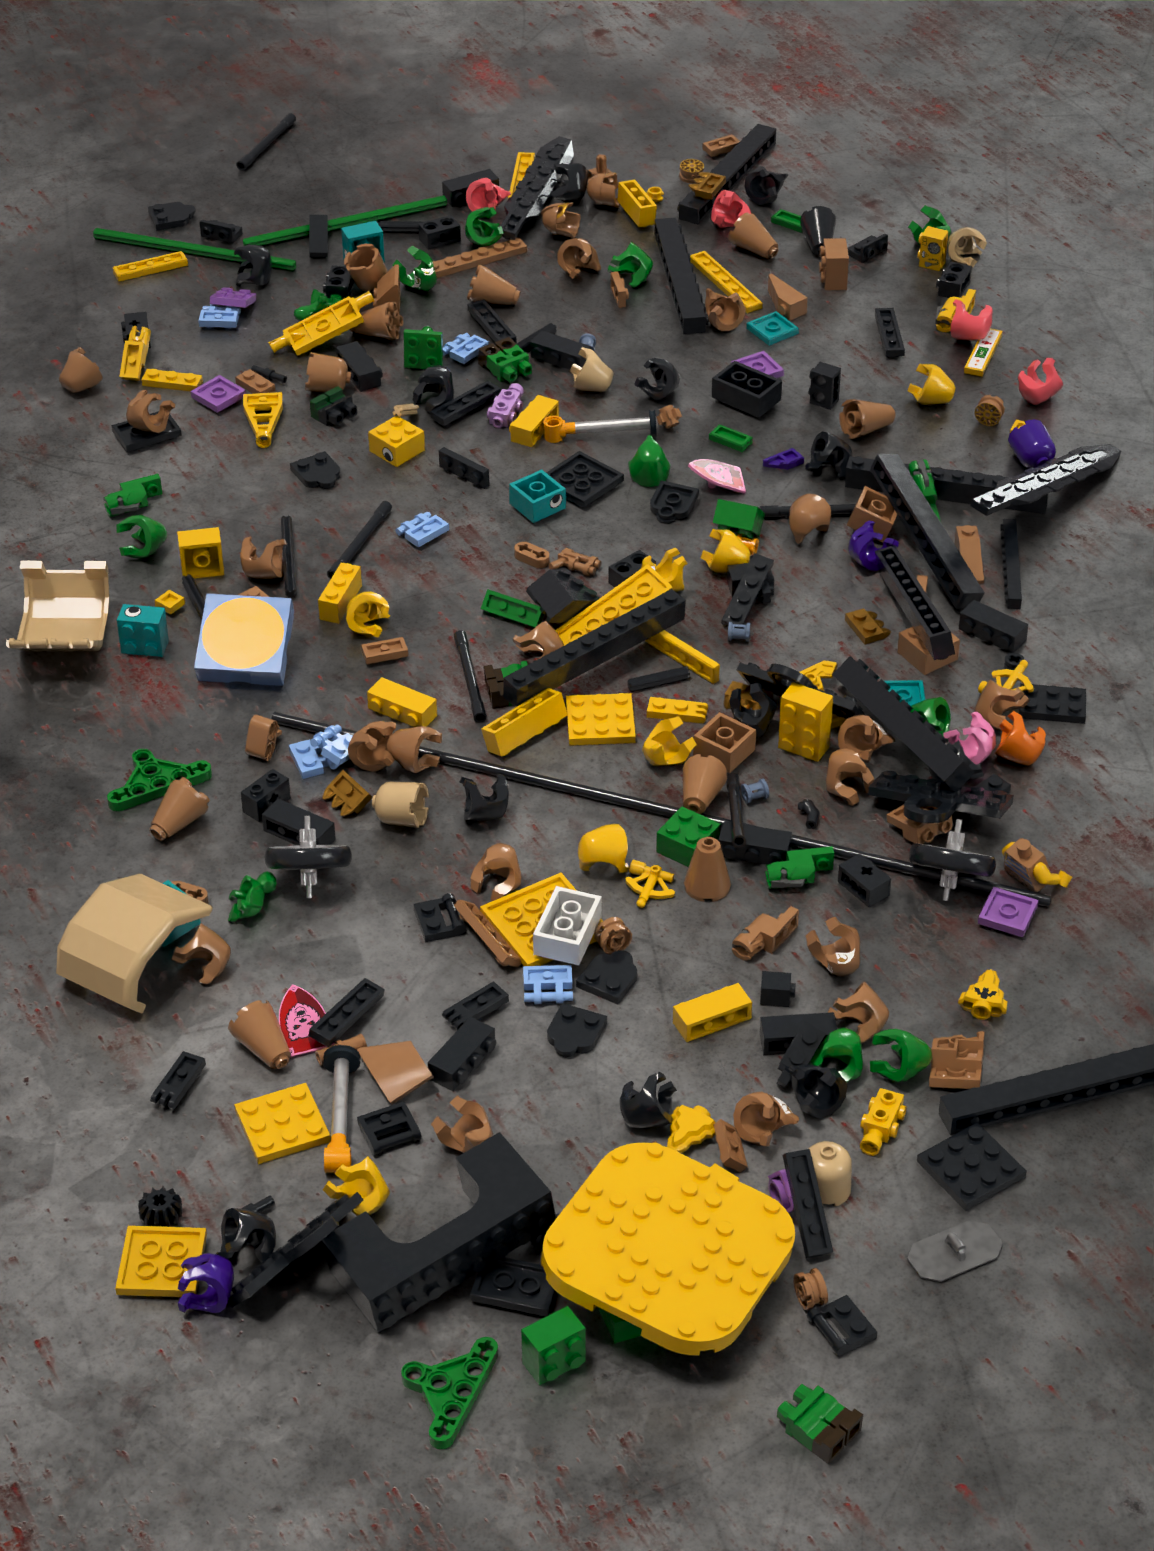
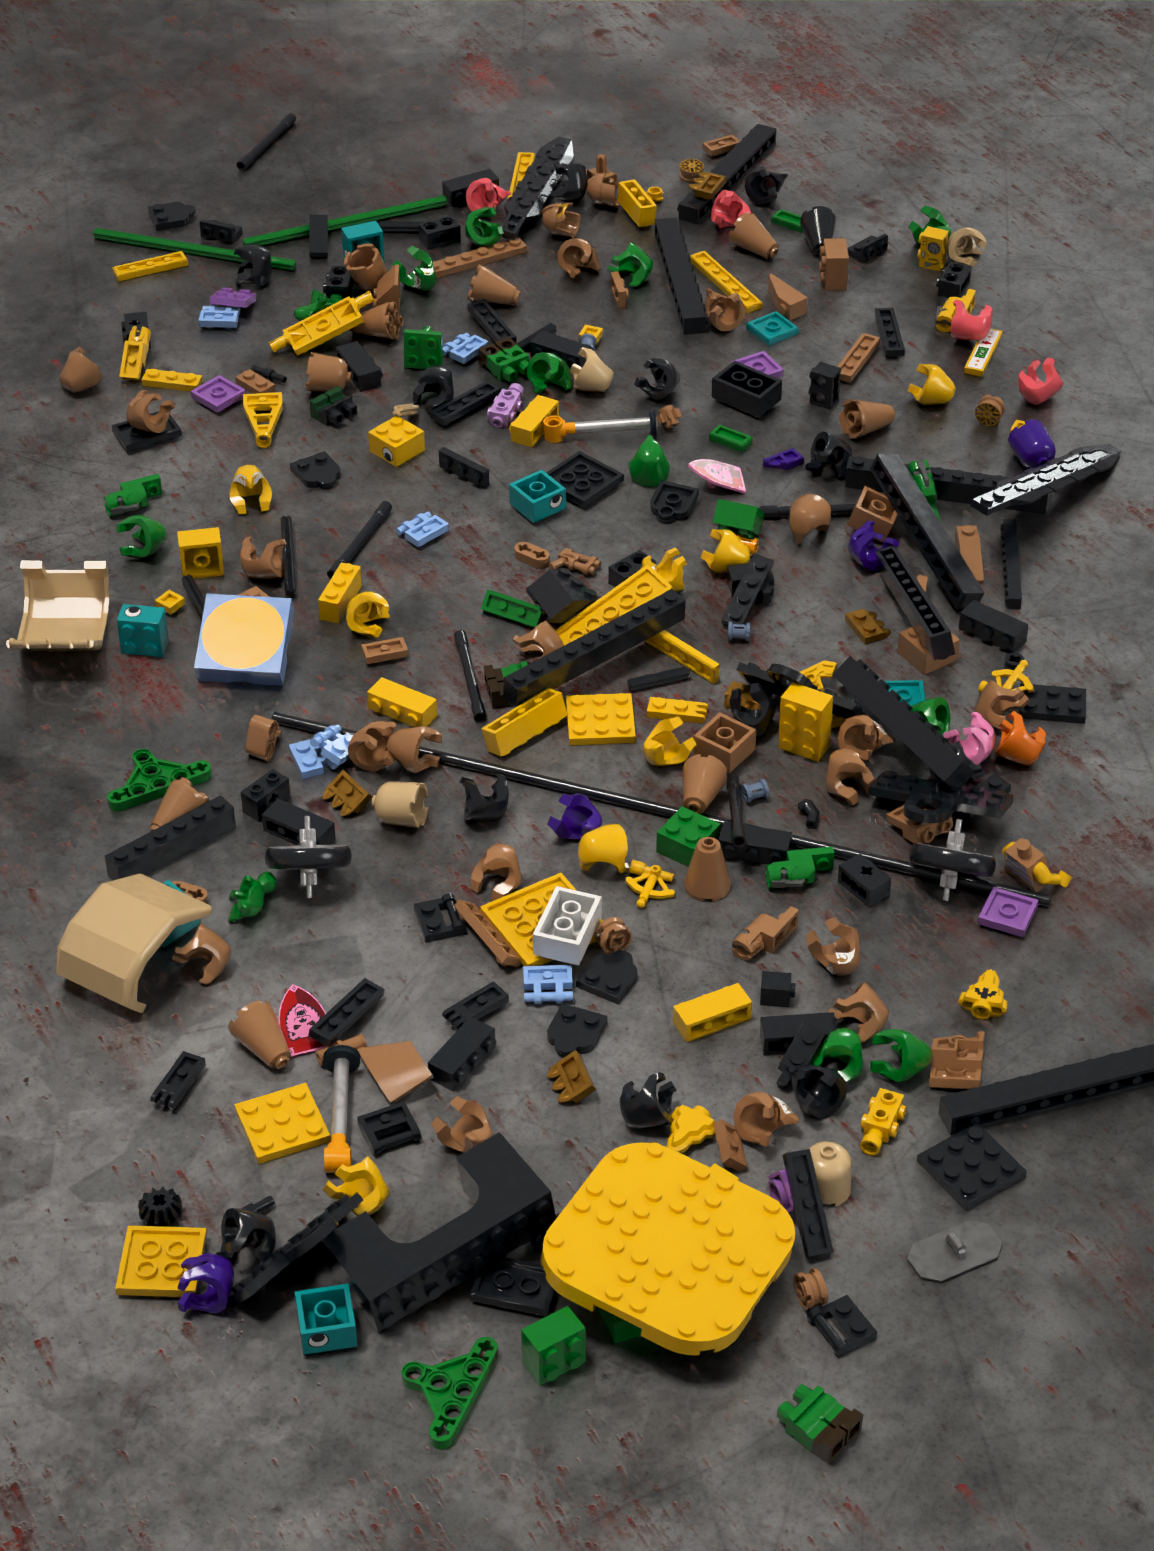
(172, 840): none -> black brick
(248, 482): none -> yellow piece
(326, 1319): none -> teal brick
(548, 369): none -> green piece
(571, 1078): none -> pearl gold plate
(577, 818): none -> dark purple piece
(595, 331): none -> yellow plate
(858, 356): none -> medium nougat plate

